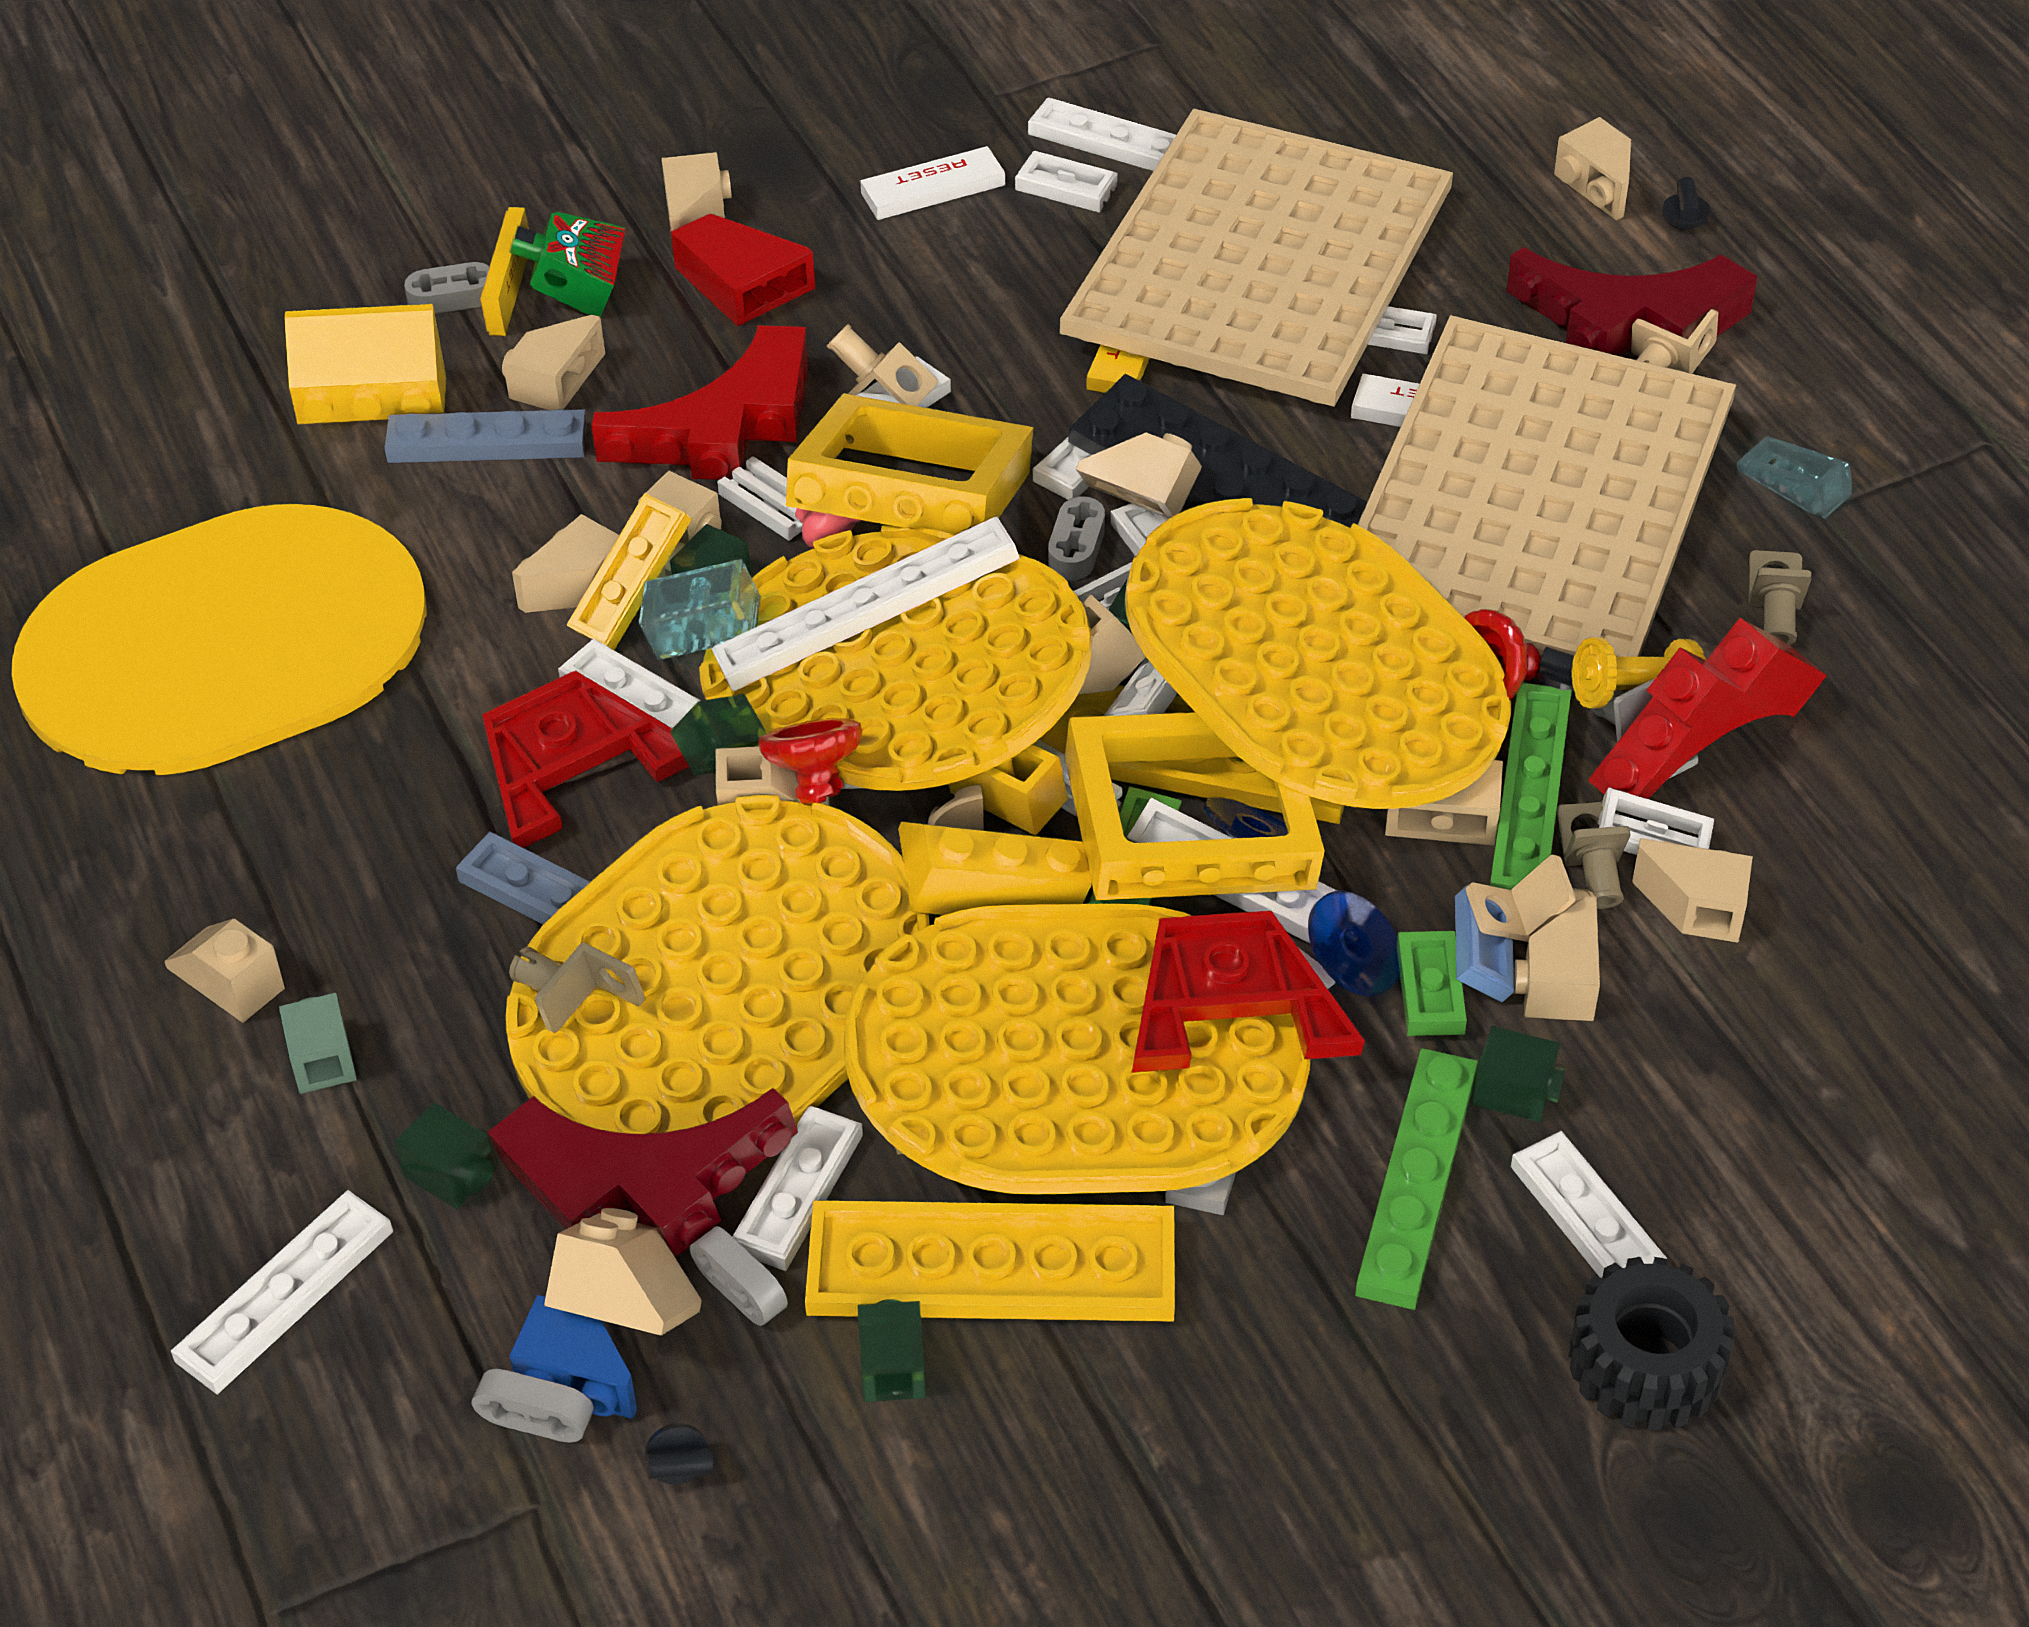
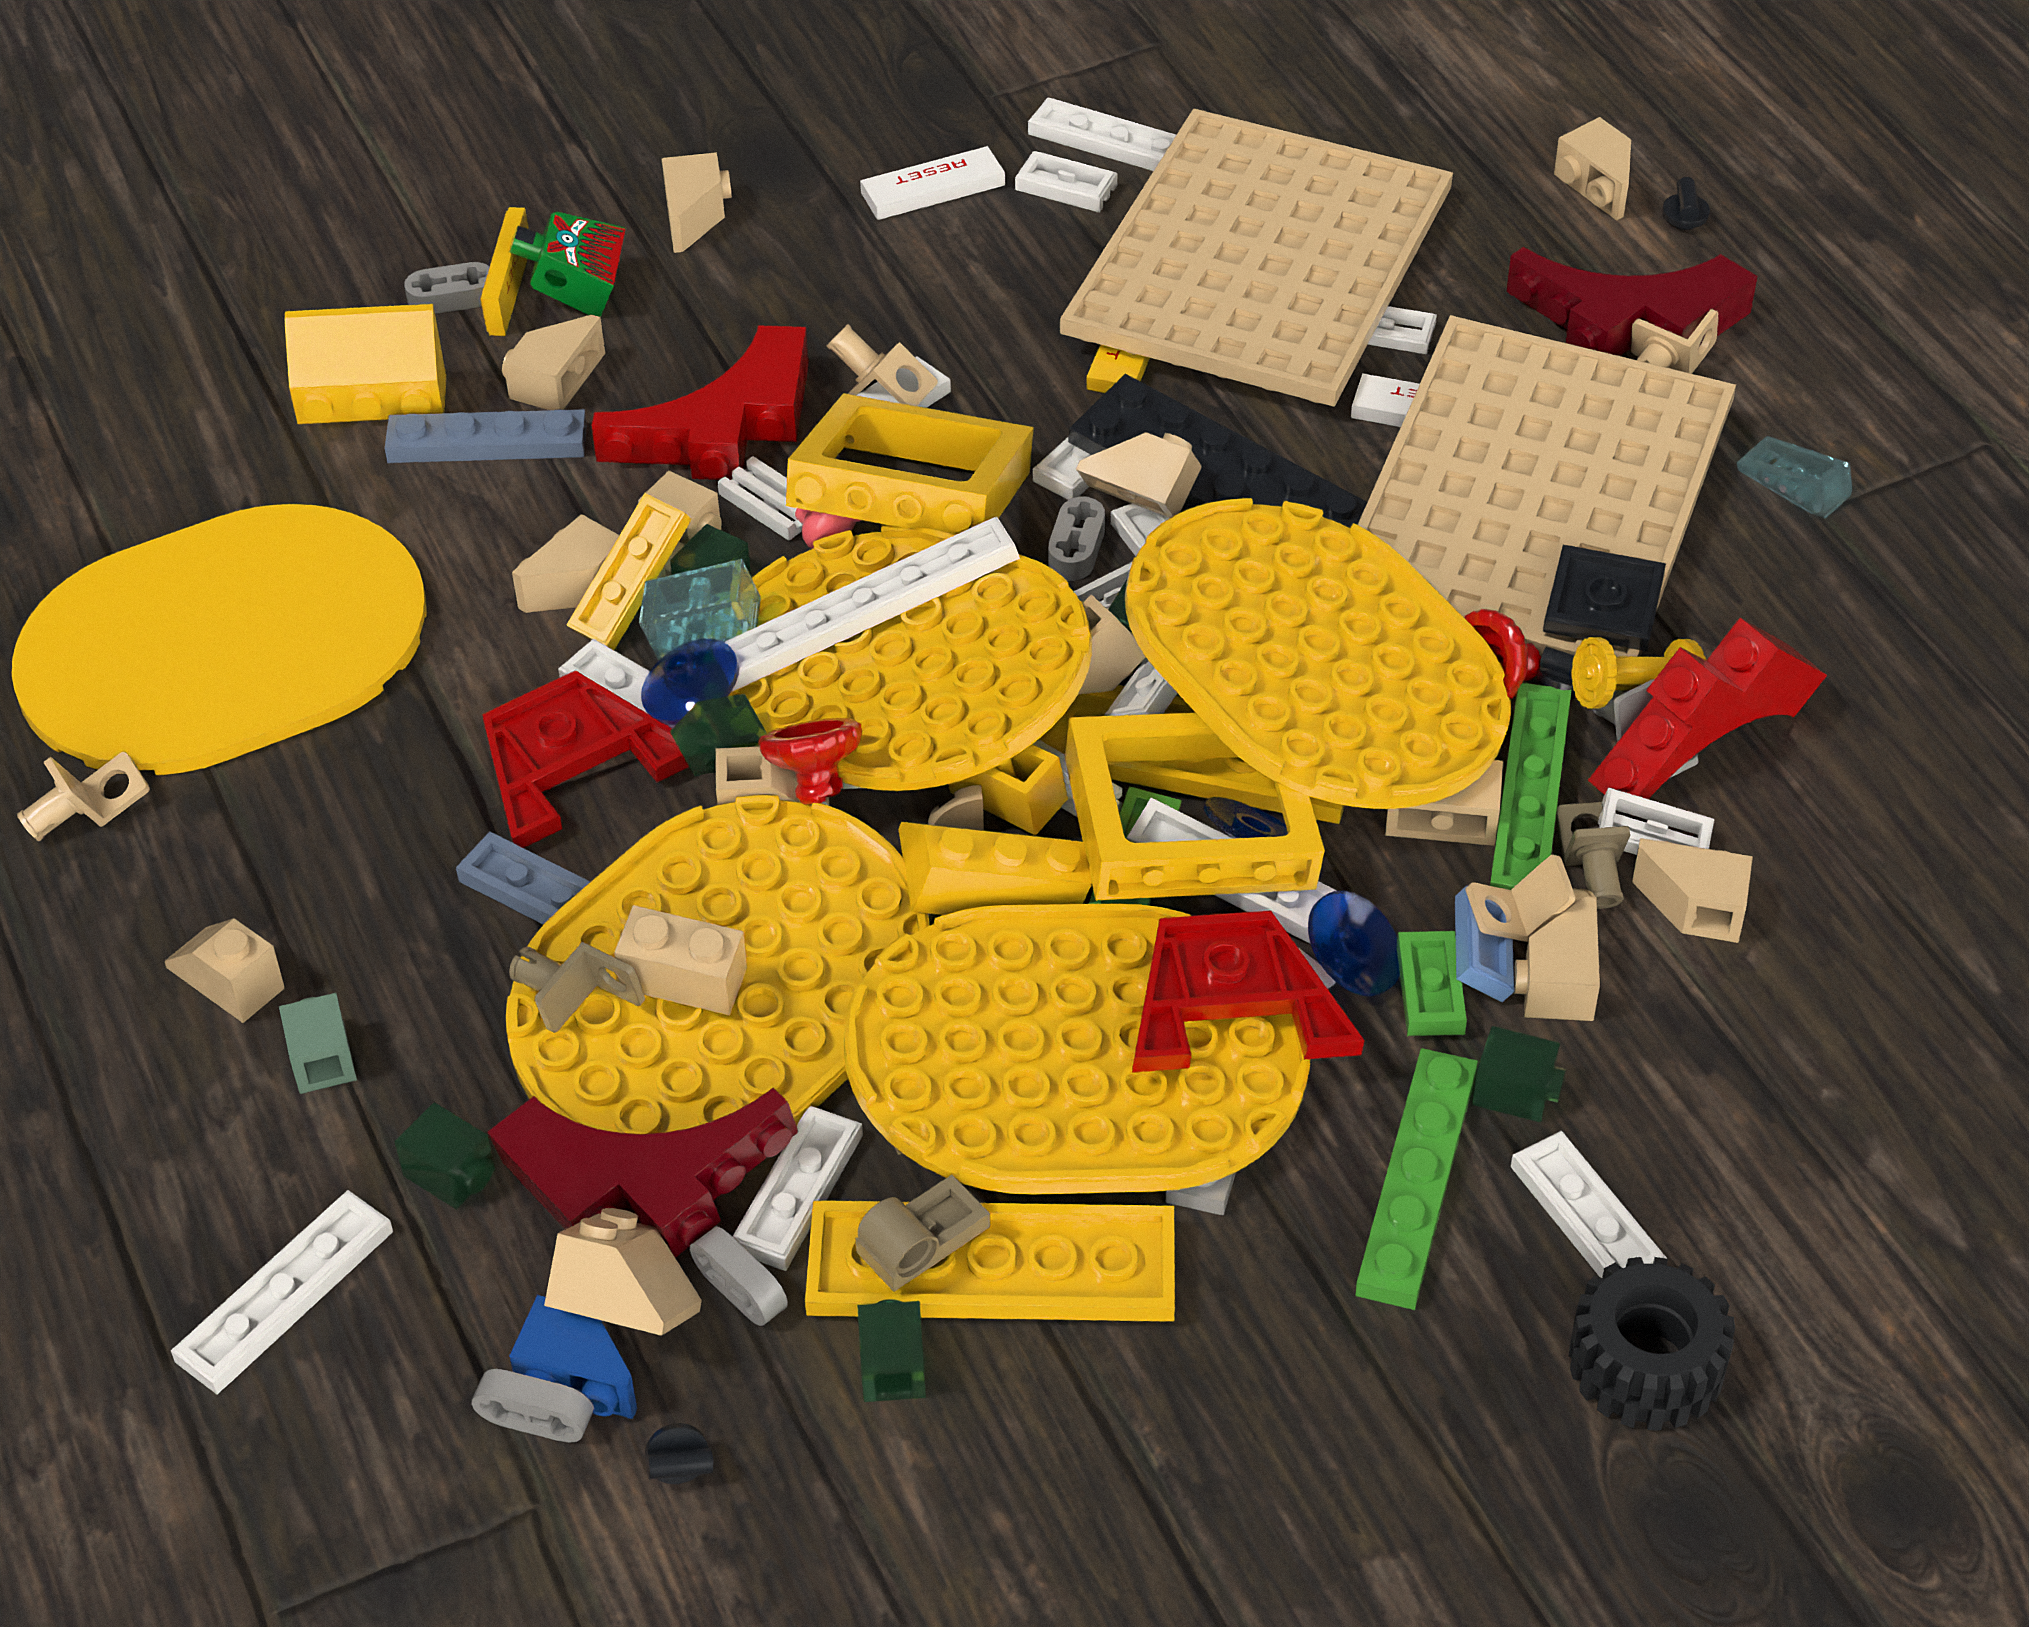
(82, 797): none -> tan bracket
(683, 959): none -> tan brick
(688, 675): none -> clear blue dish
(741, 266): red slope -> none
(912, 1237): none -> dark tan plate
(1604, 597): none -> black tile
(1778, 590): dark tan bracket -> none

